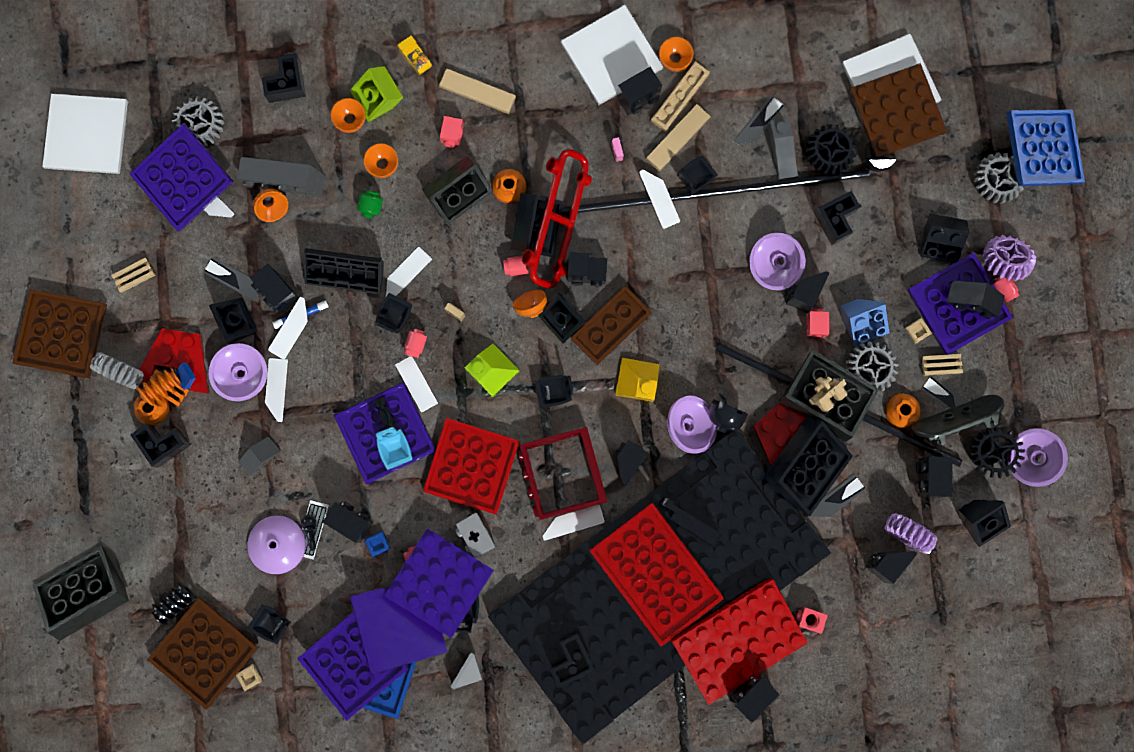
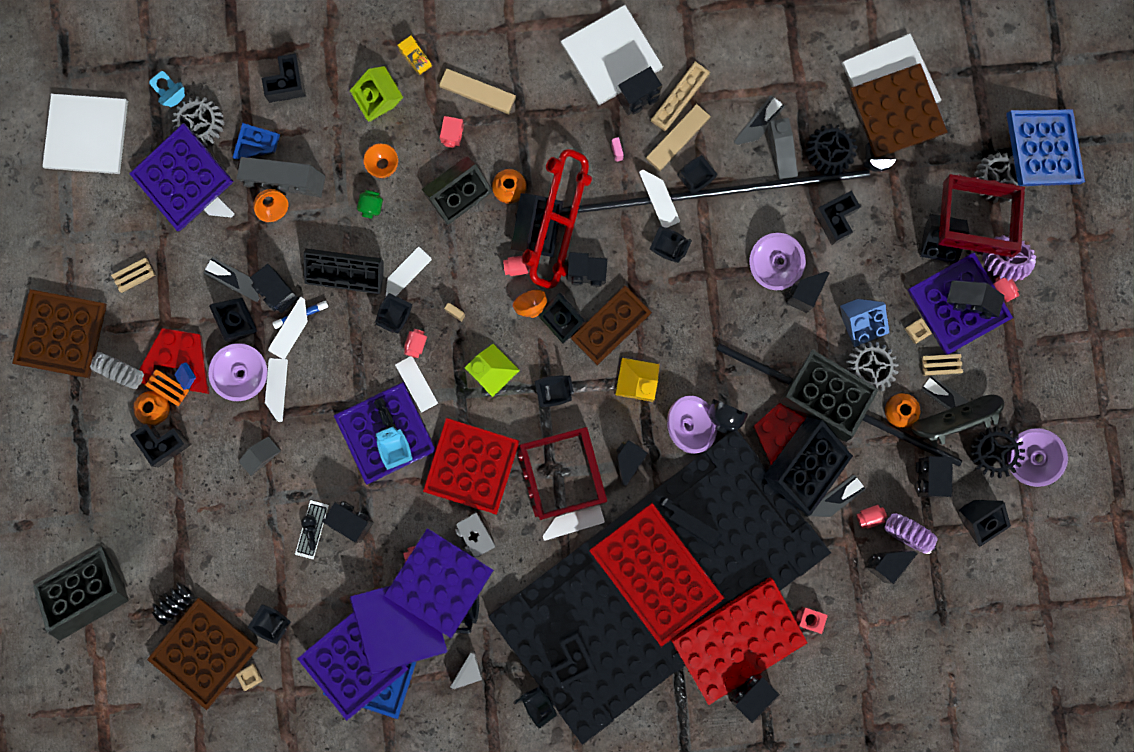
(159, 387): orange piece -> none
(172, 95): none -> medium azure piece
(255, 142): none -> blue wing
(289, 544): lavender dish -> none
(345, 107): orange piece -> none
(377, 544): blue tile -> none
(538, 706): none -> black piece
(670, 244): none -> black piece
(679, 46): orange piece -> none
(817, 323): coral brick -> none
(825, 390): tan hips -> none
(871, 517): none -> coral brick
(978, 243): none -> dark red window

